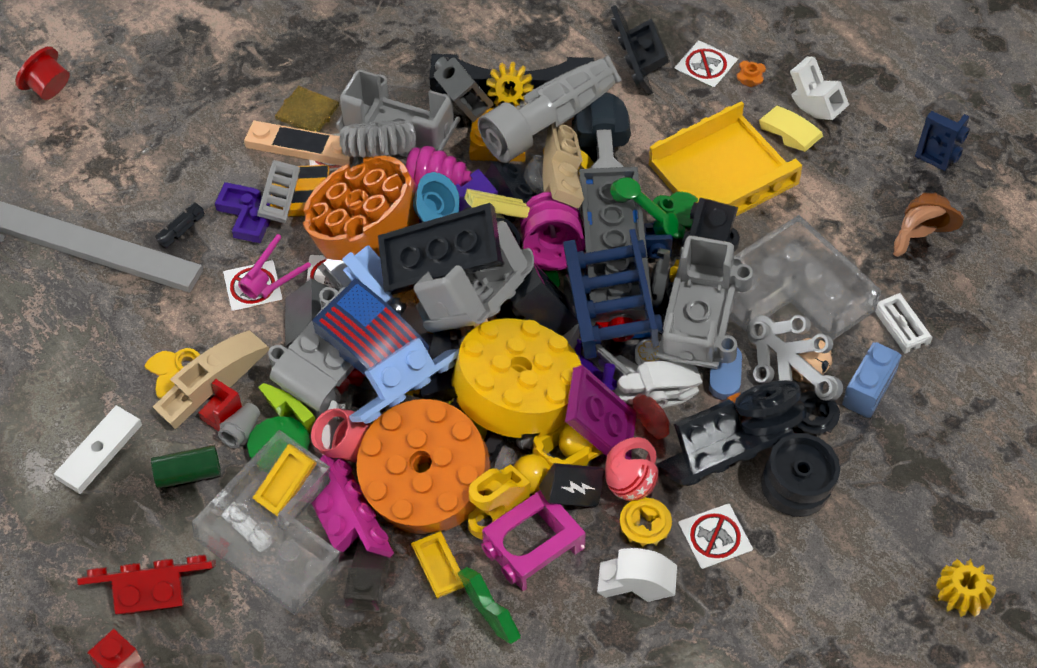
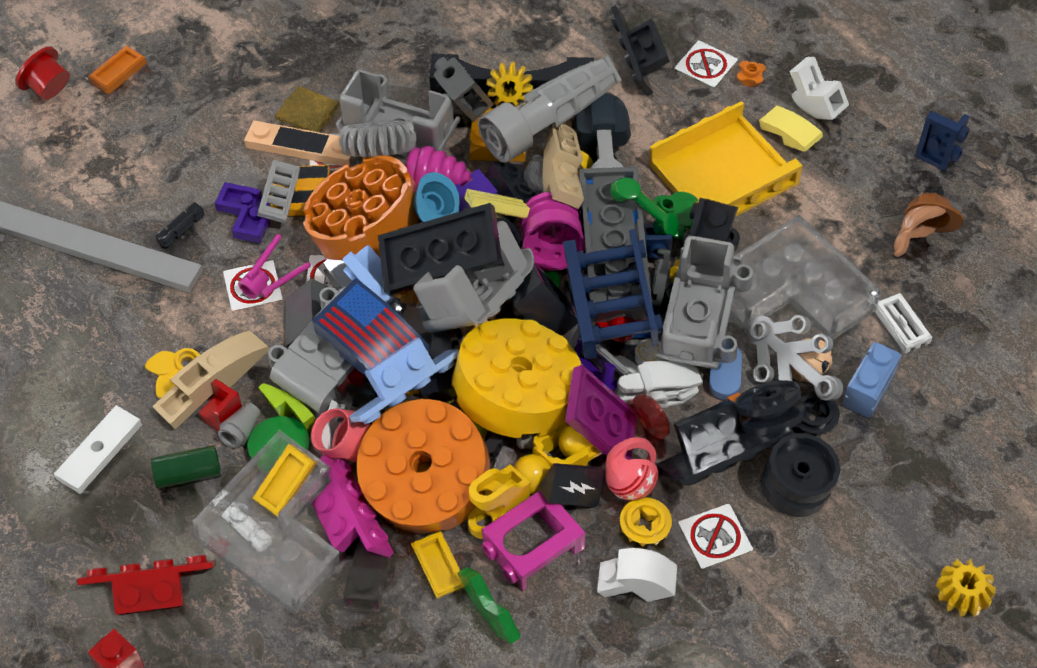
(117, 69): none -> orange tile

